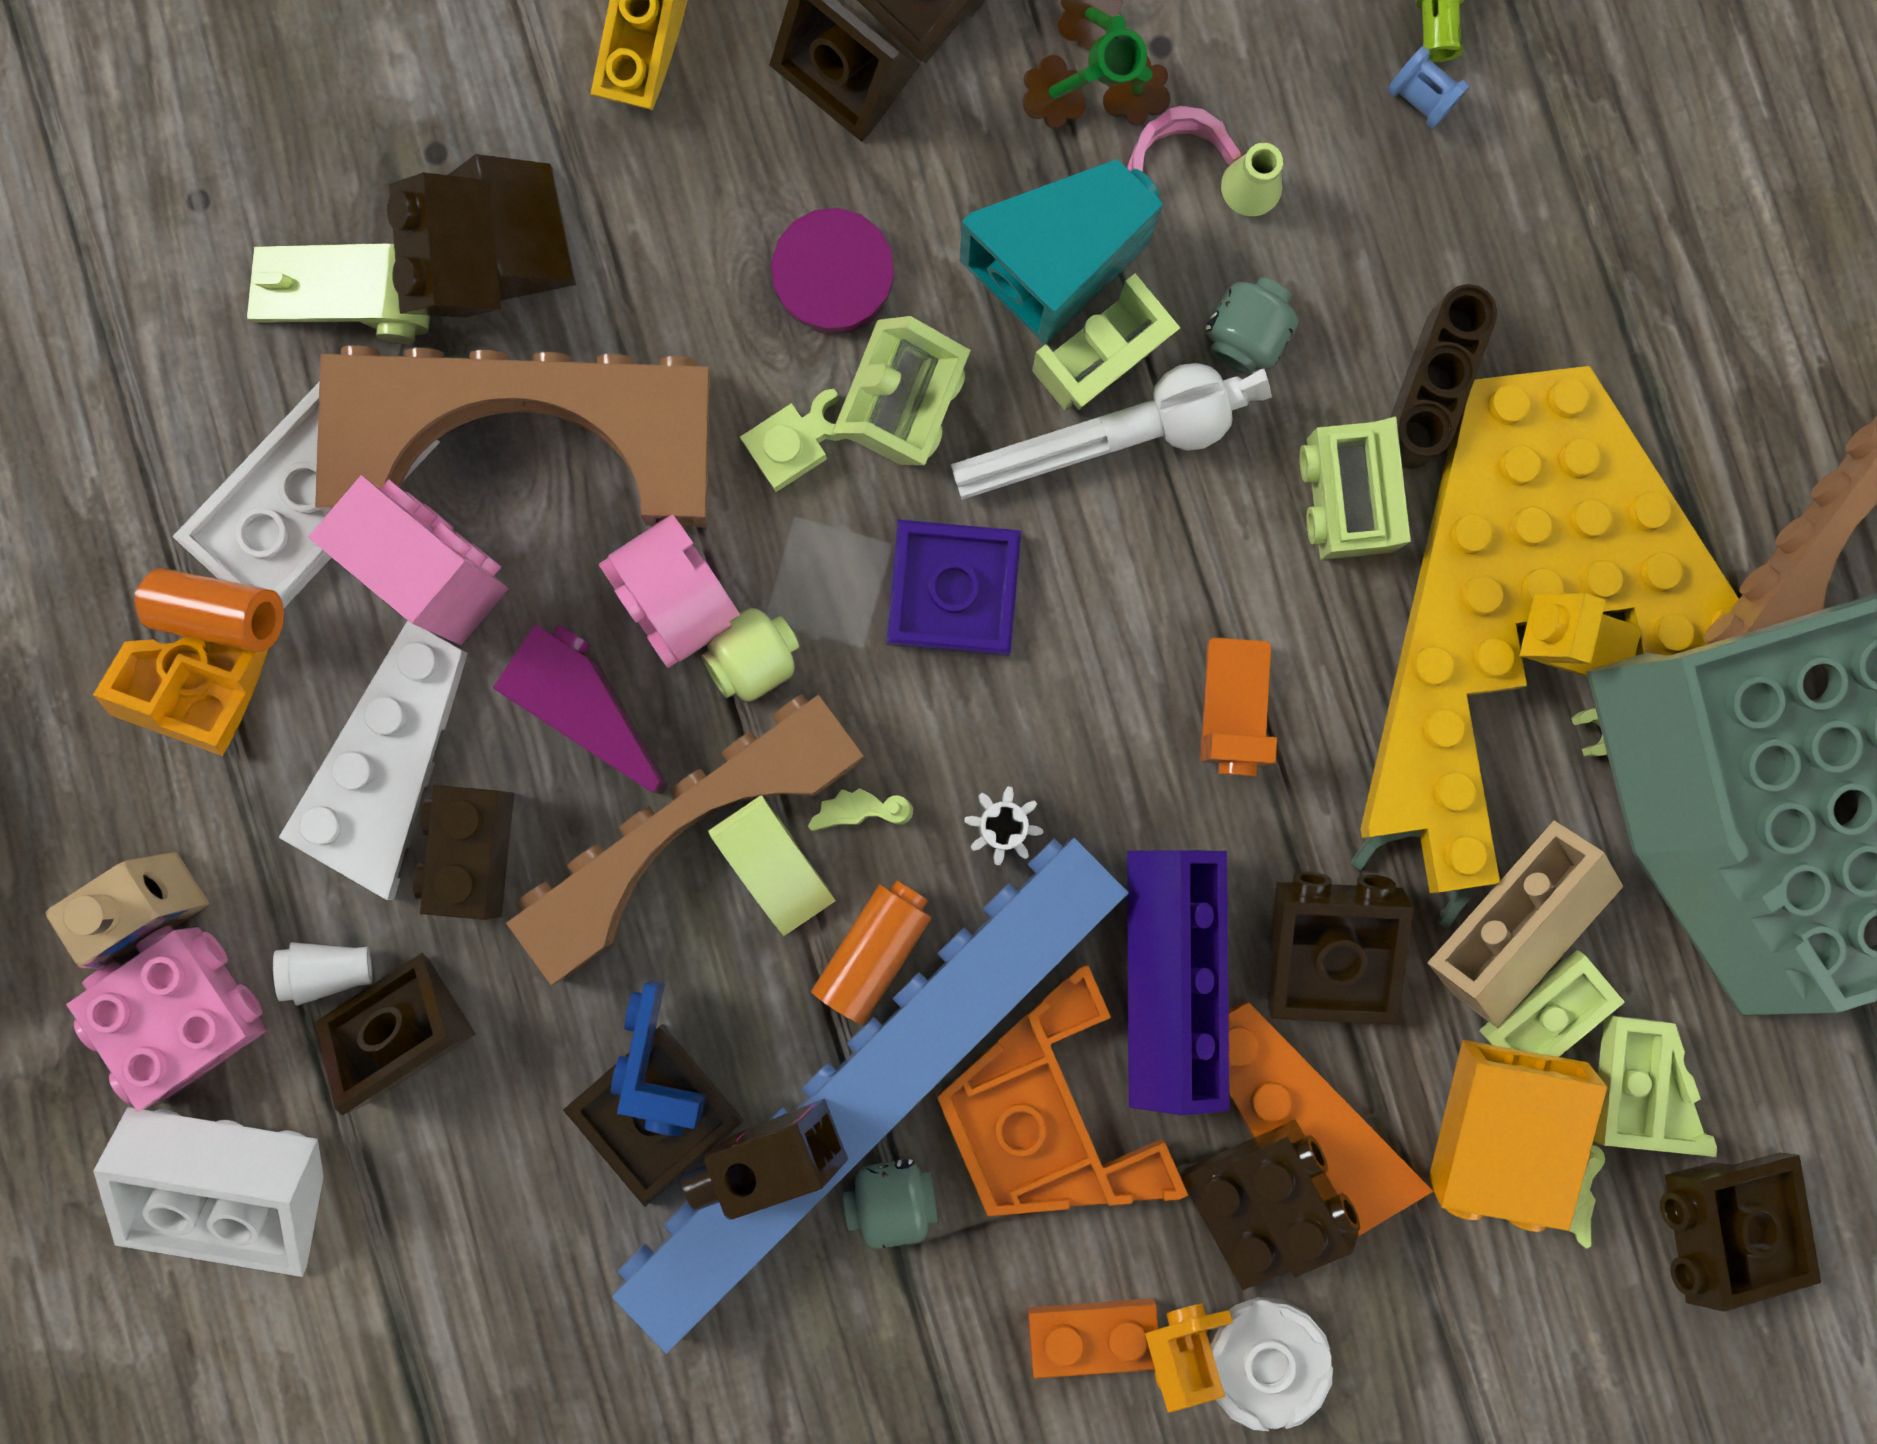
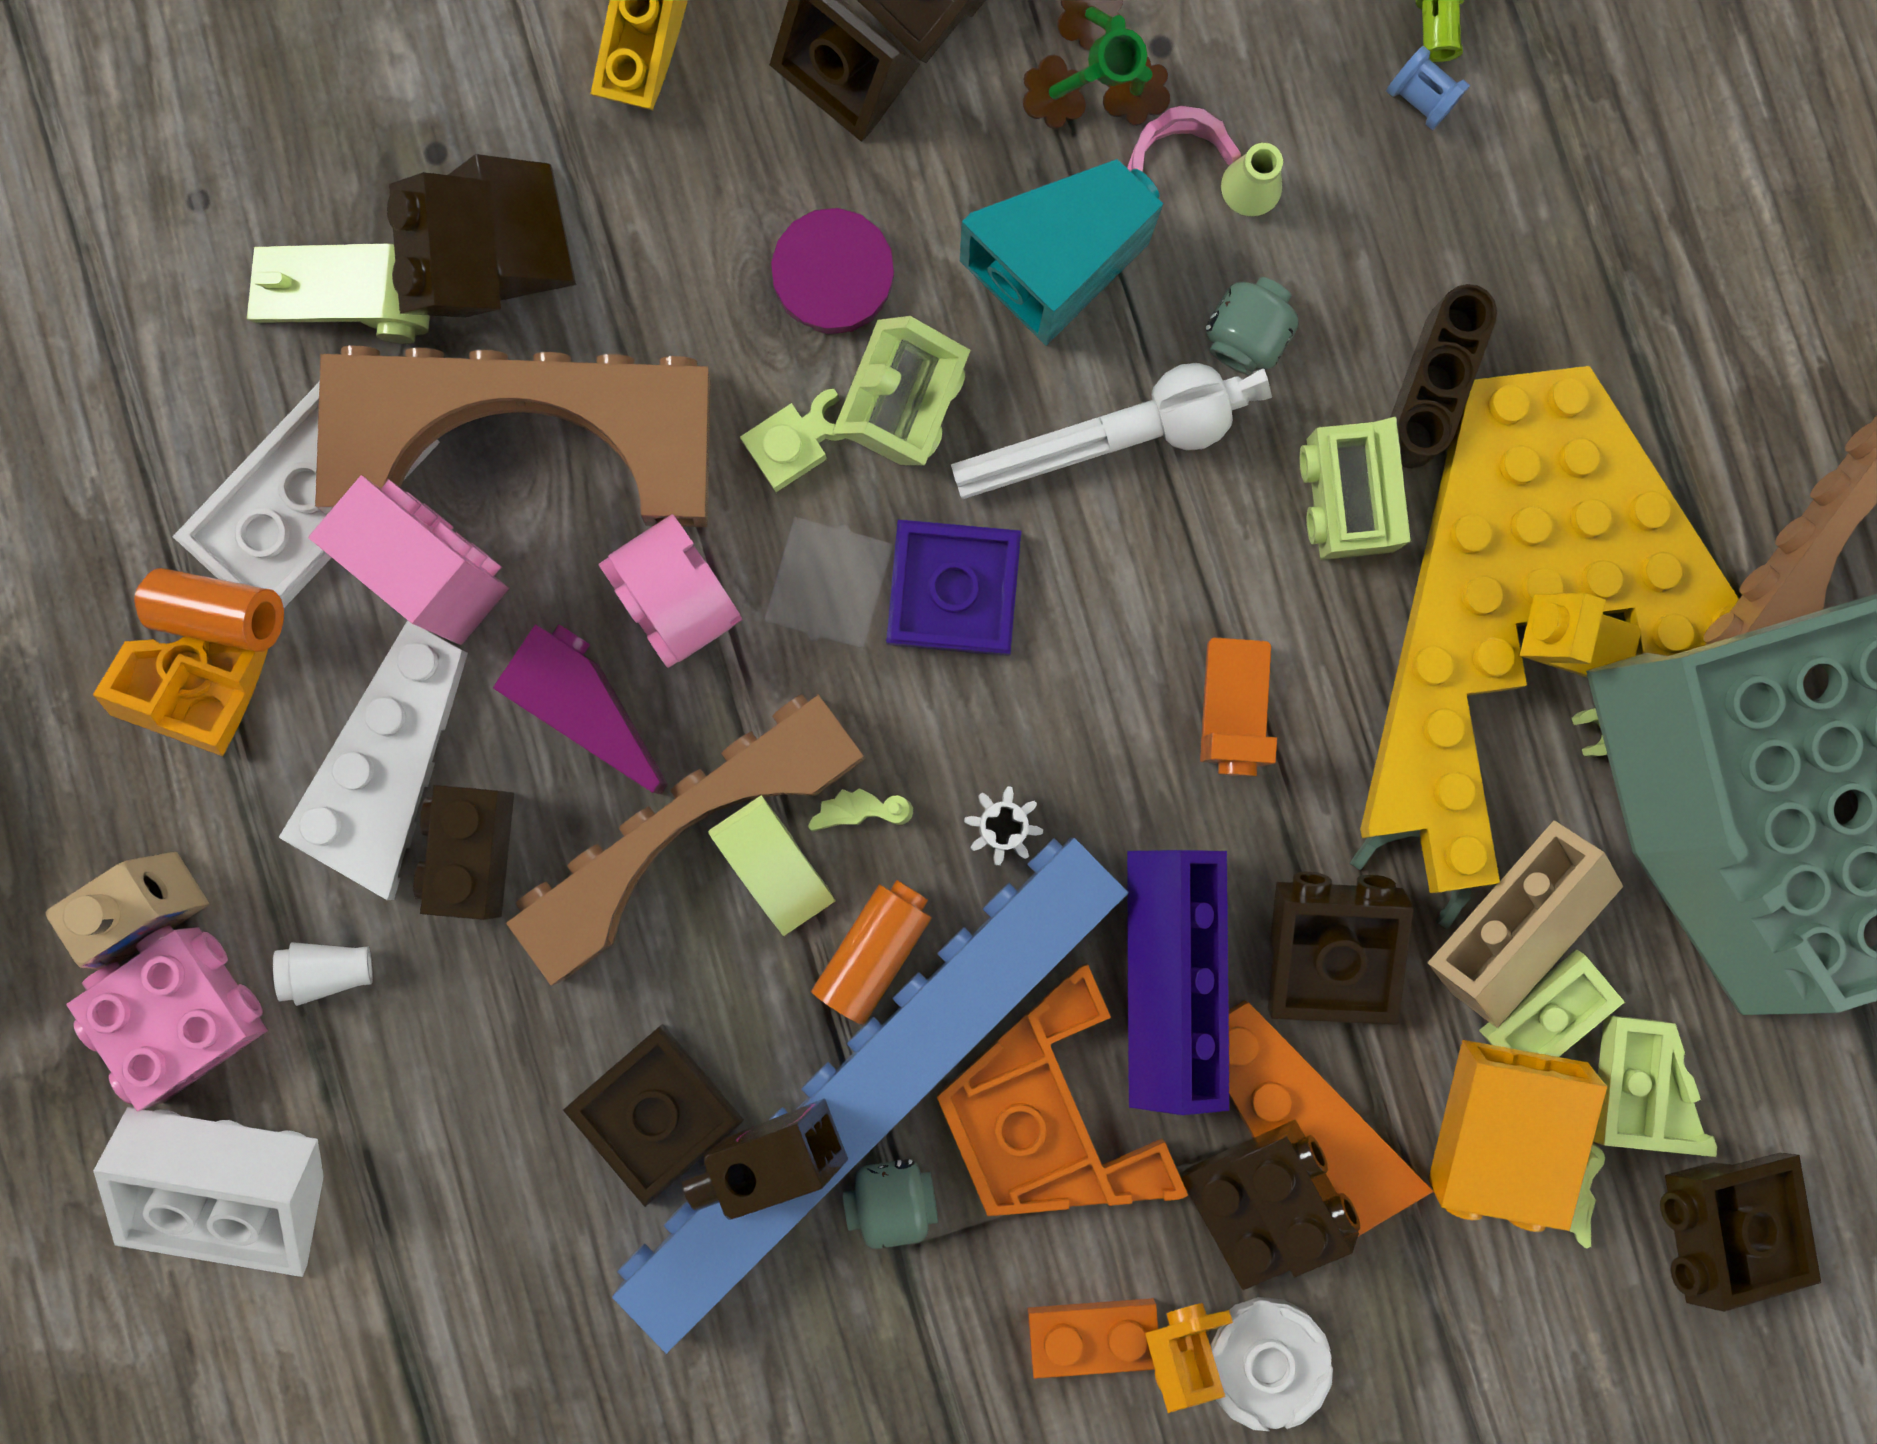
(389, 1033): dark brown slope -> none
(662, 1107): blue bracket -> none
(751, 655): yellowish green head -> none
(1105, 346): yellowish green window -> none

